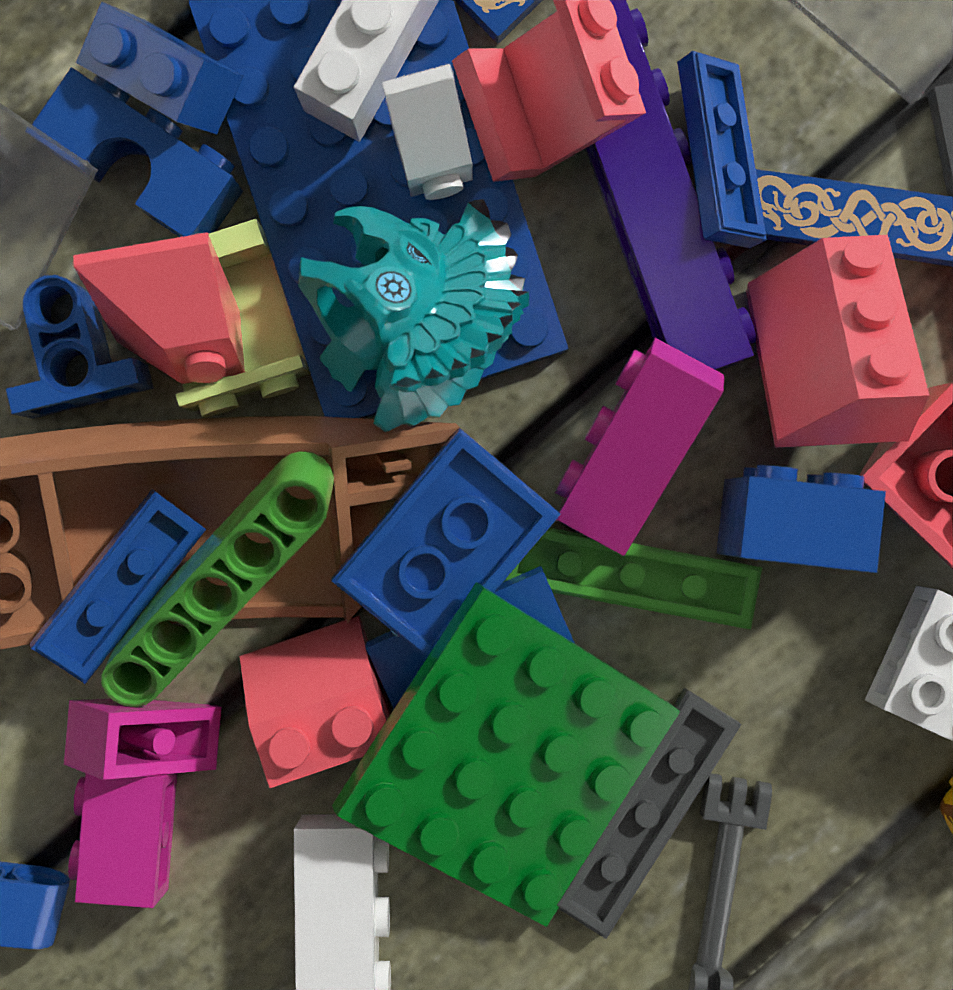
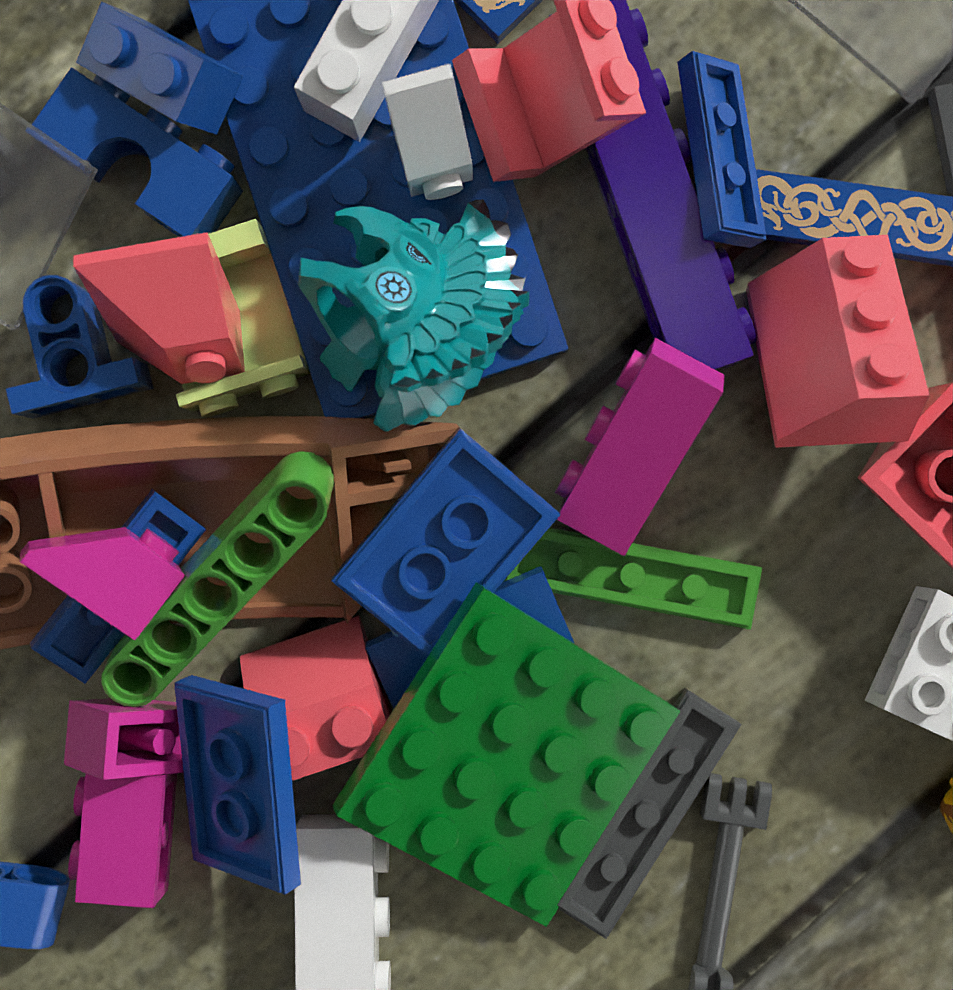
(109, 573): none -> dark pink slope
(238, 782): none -> blue tile
(804, 523): blue brick -> none

